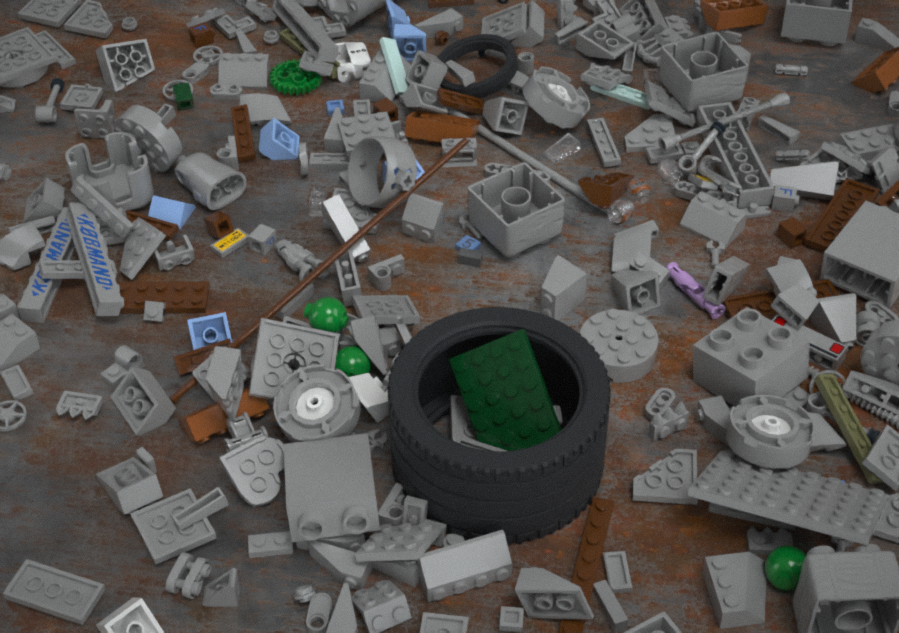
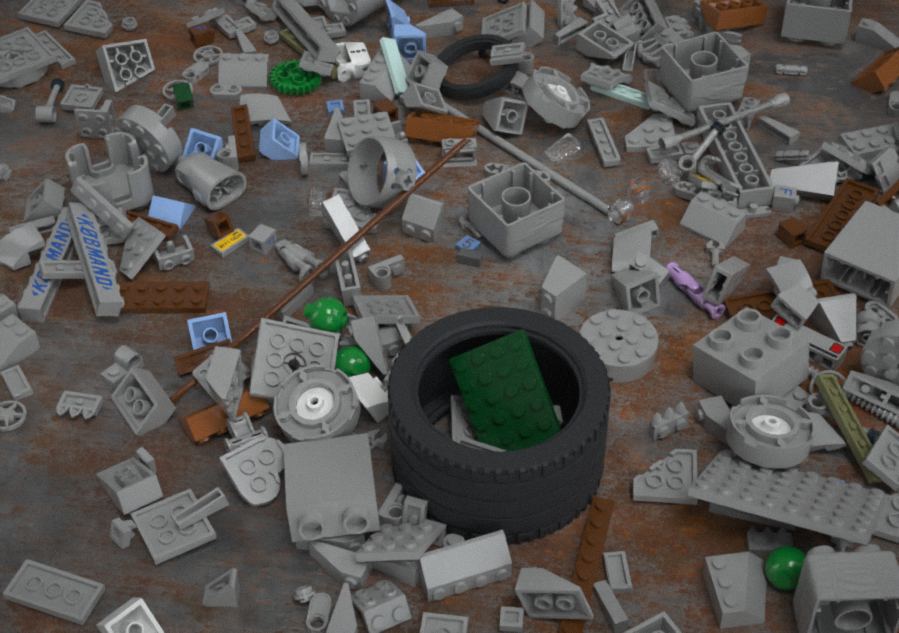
(121, 532): none -> light grey tile
(154, 311): light grey plate -> none
(188, 575): light grey brick -> none
(202, 142): none -> light blue slope
(270, 544): light grey plate -> none
(441, 37): reddish brown plate -> none
(460, 101): reddish brown plate -> none
(462, 74): light grey piece -> none
(507, 53): none -> light grey plate
(605, 189): reddish brown wedge -> none
(657, 402): light grey plate -> none

